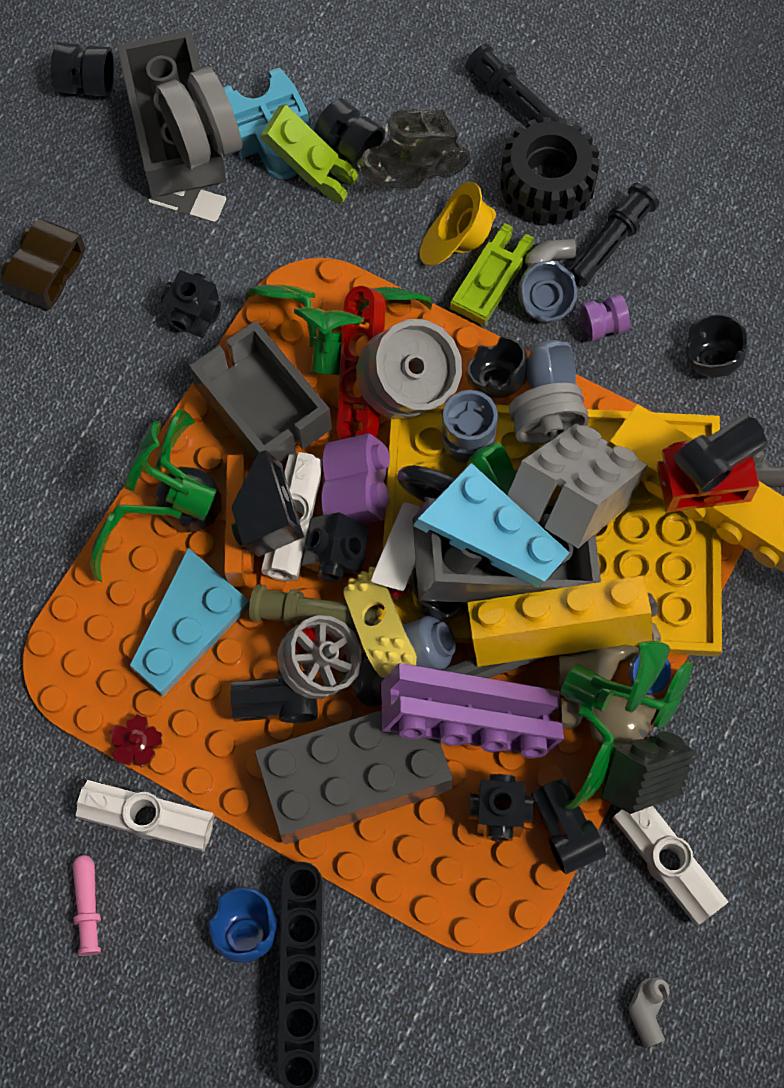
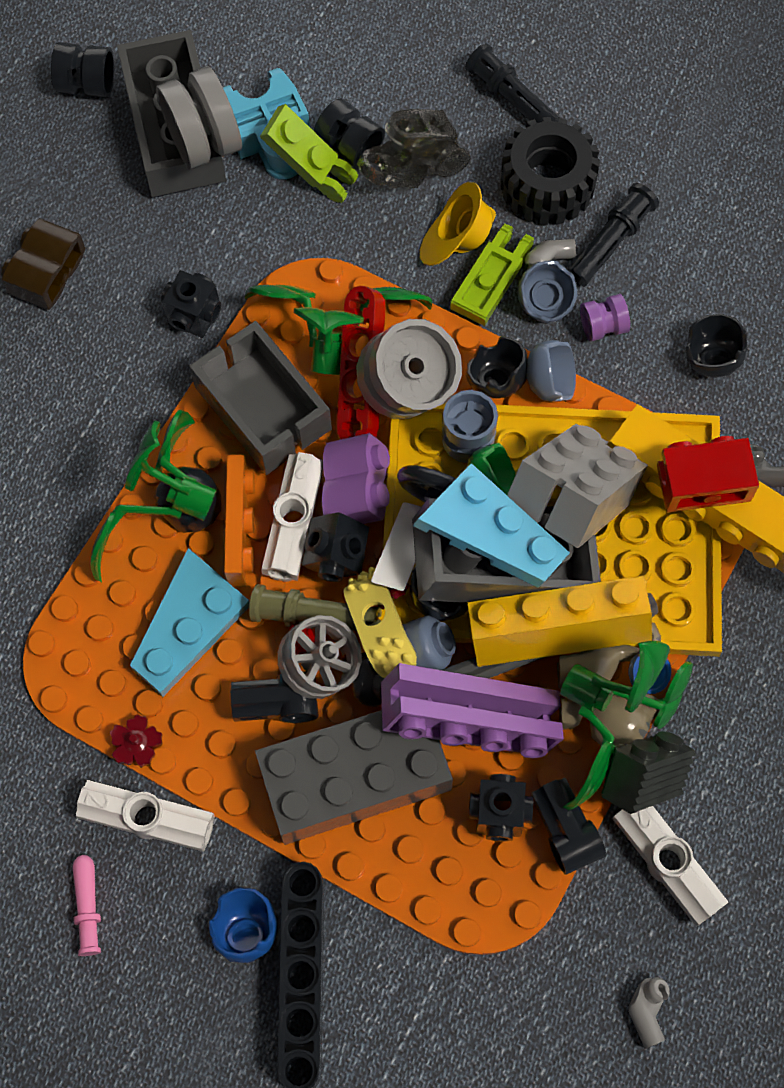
(193, 202): sticker -> none
(265, 508): black slope -> none
(547, 412): light grey wheel -> none
(711, 459): black piece -> none

